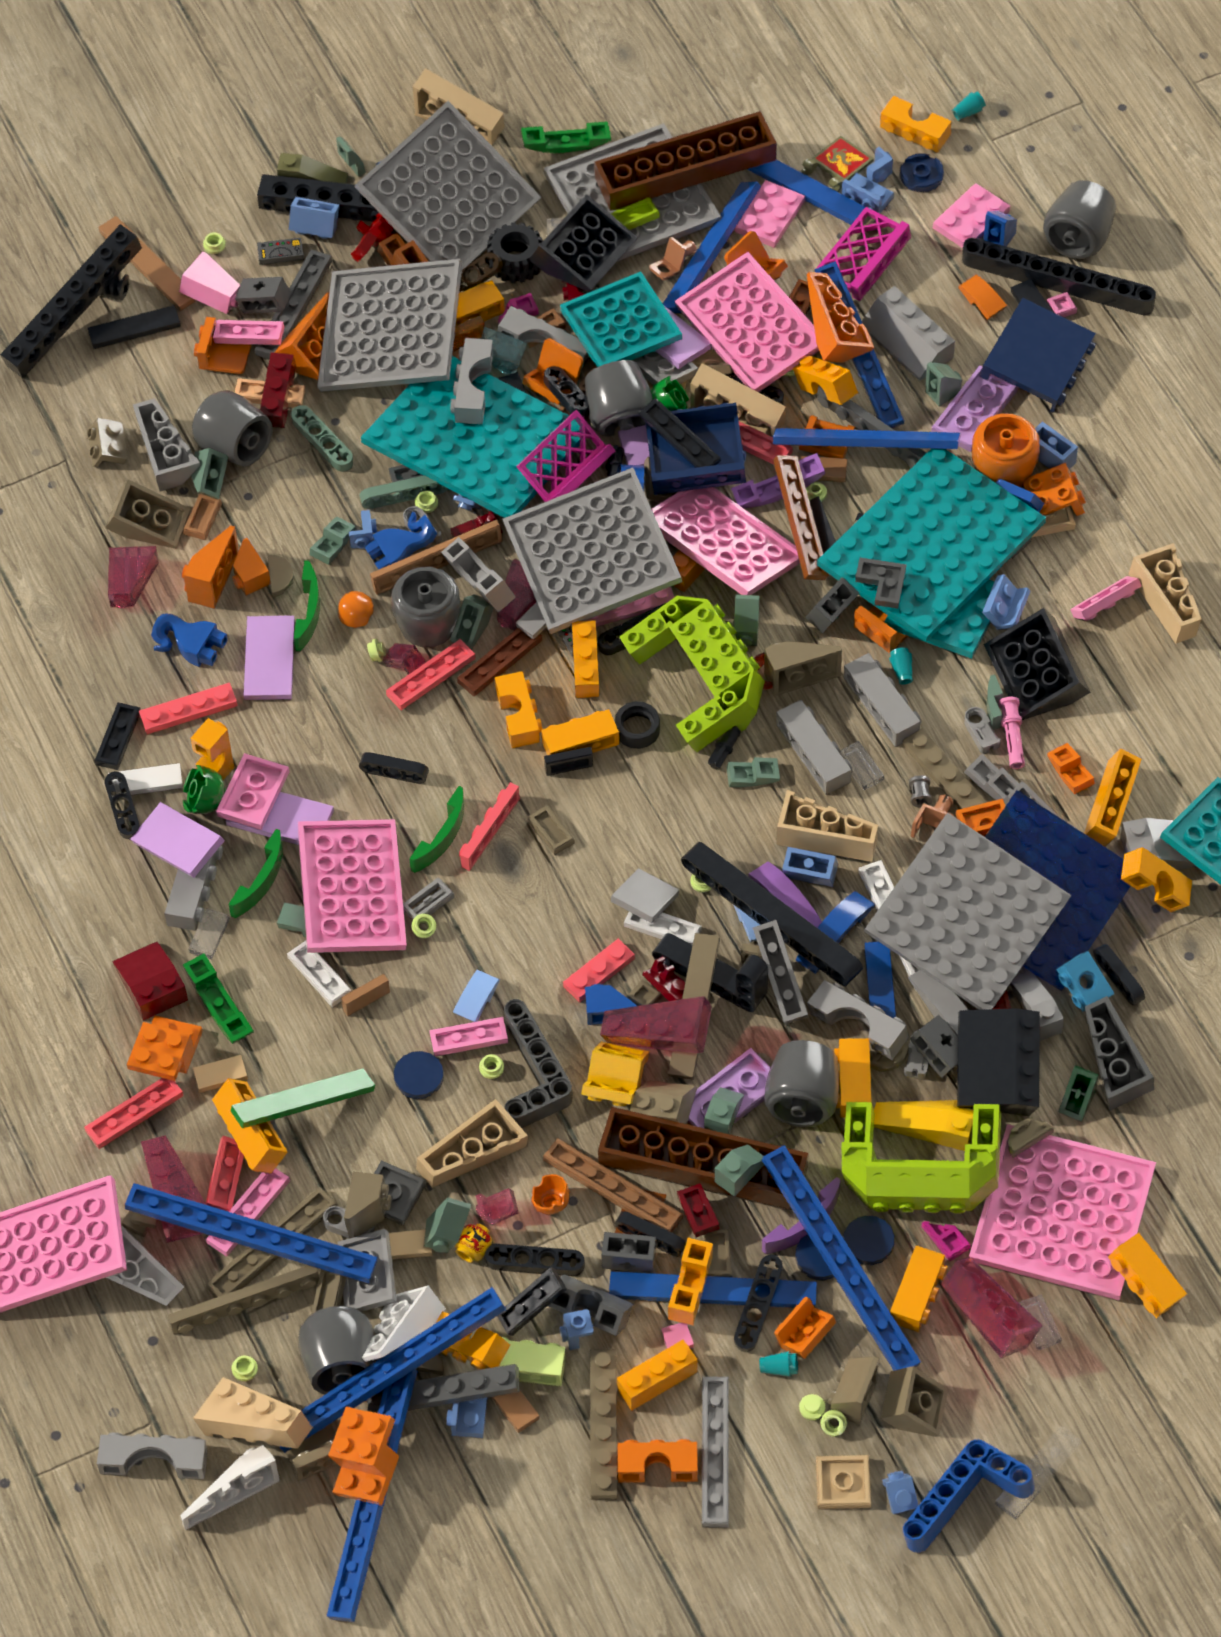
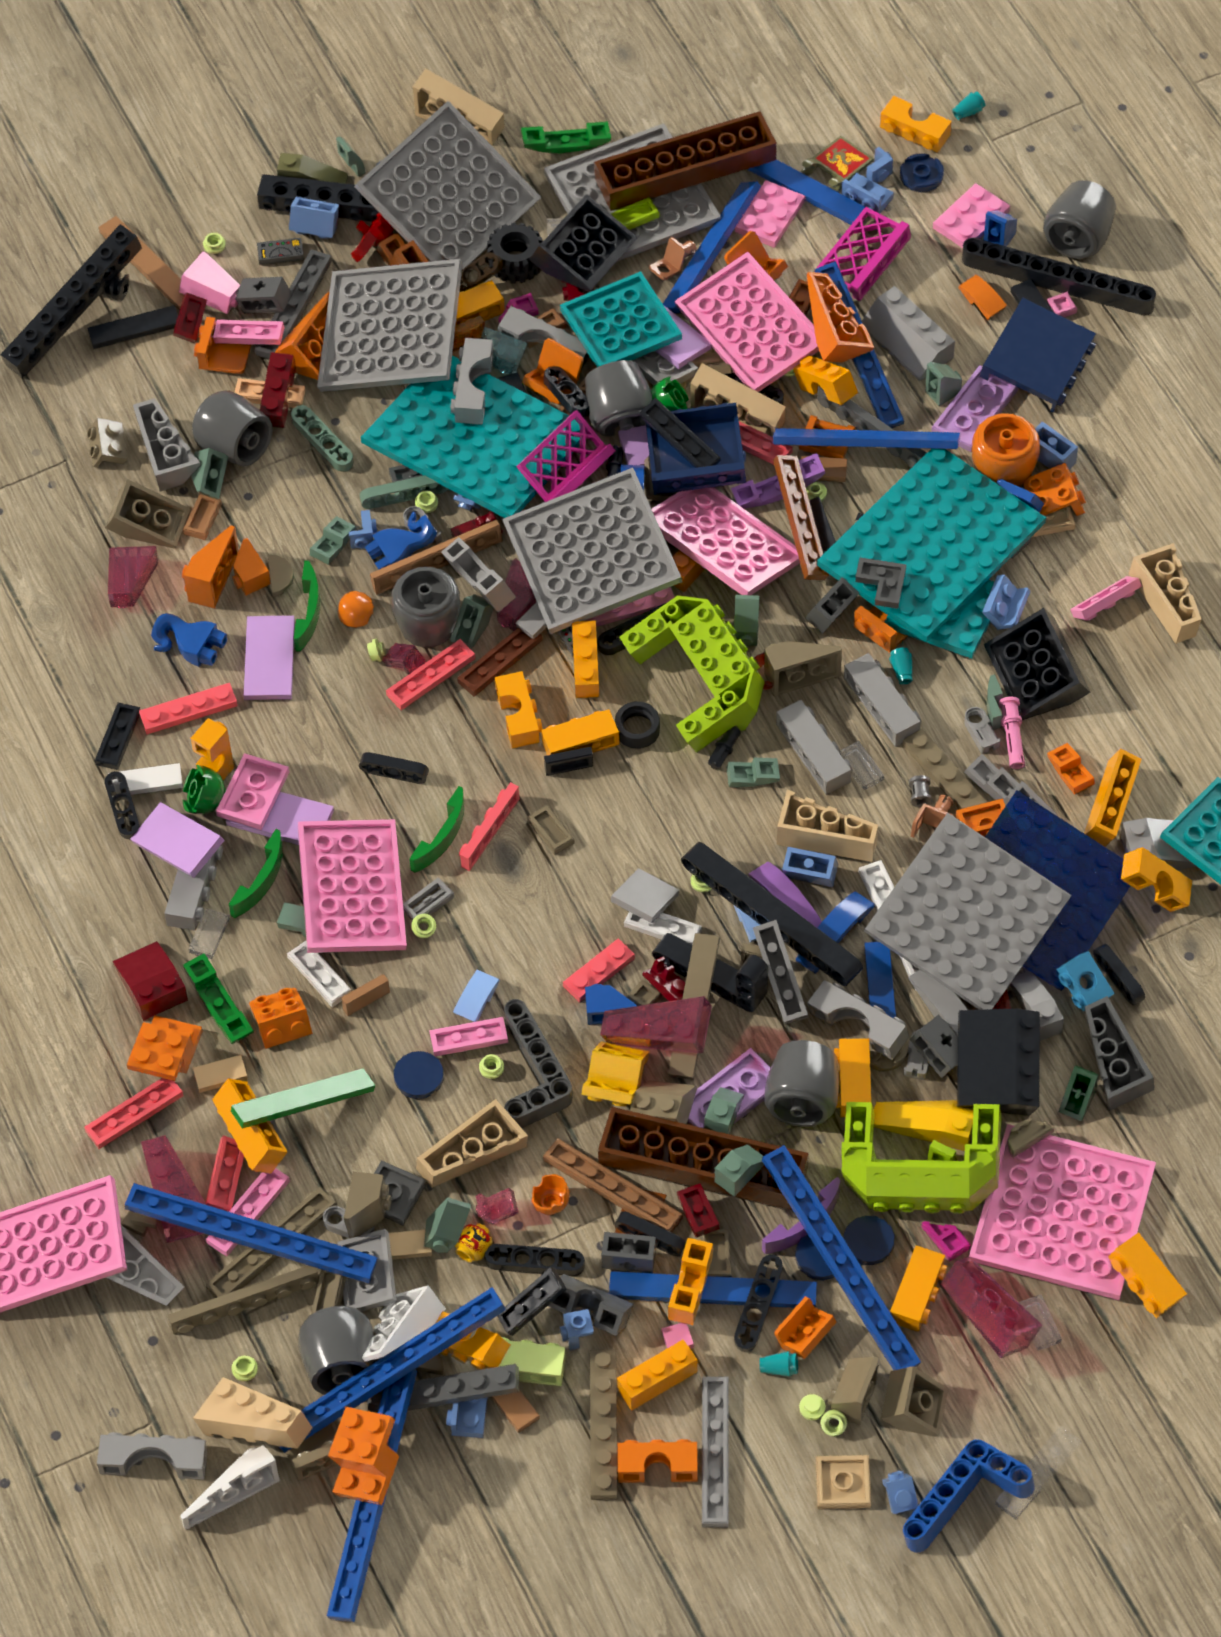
(190, 317): none -> dark red plate
(281, 1017): none -> orange bracket
(941, 1152): none -> lime tile

